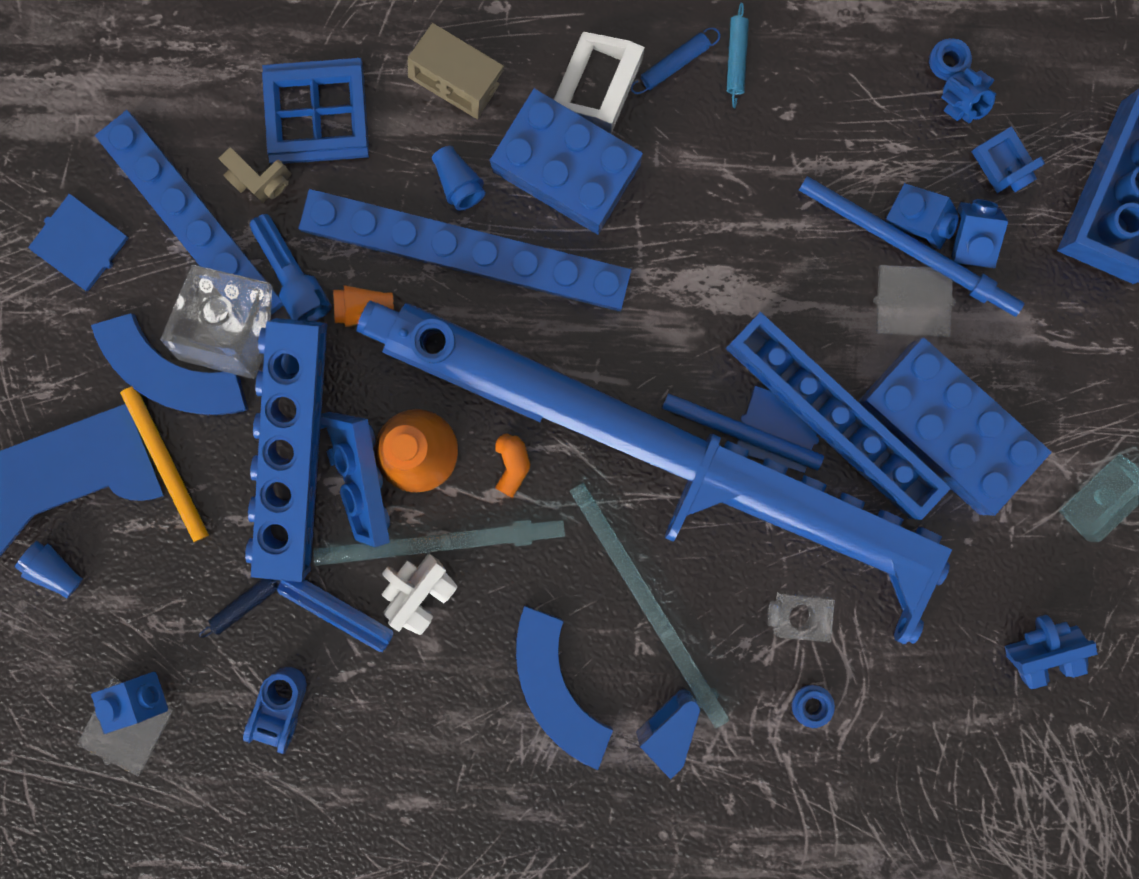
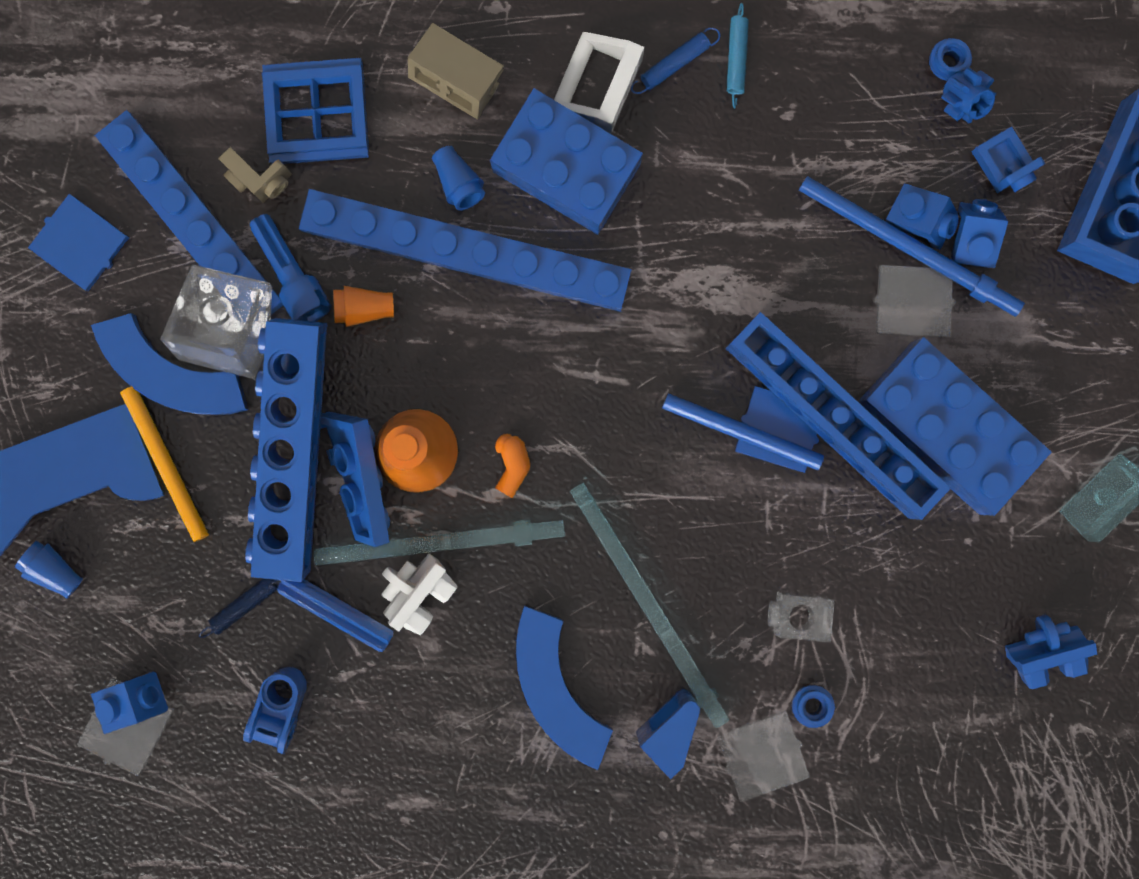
(713, 472): blue piece -> none
(763, 756): none -> clear piece

